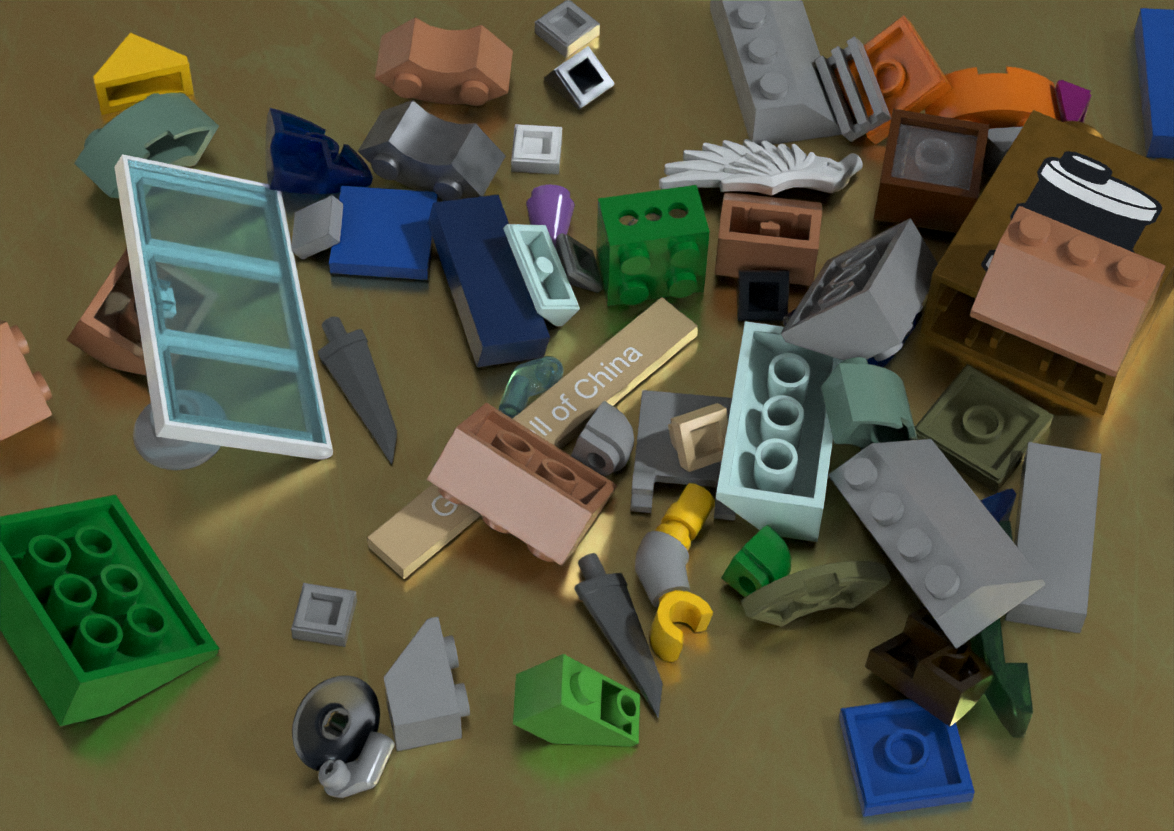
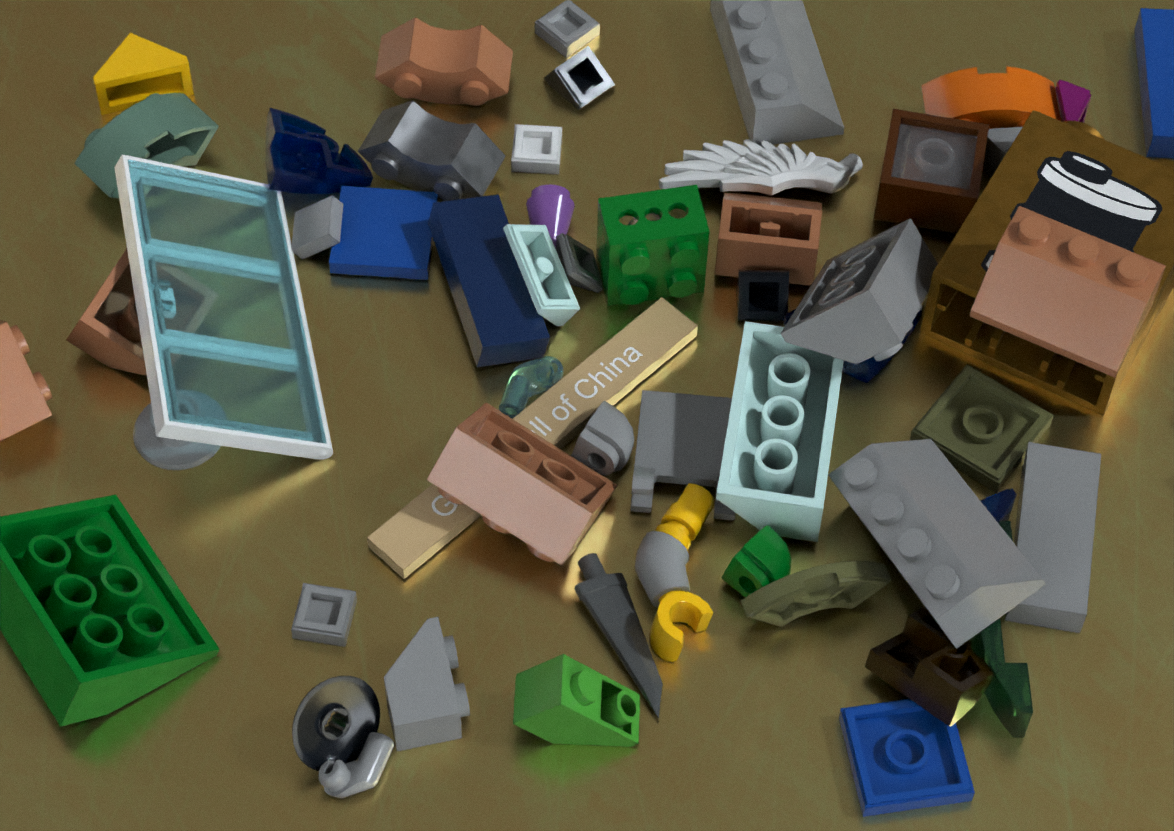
(355, 373): dark grey bar -> none
(699, 436): tan tile -> none
(840, 61): light grey tile -> none
(867, 404): sand green brick -> none
(903, 71): orange tile -> none

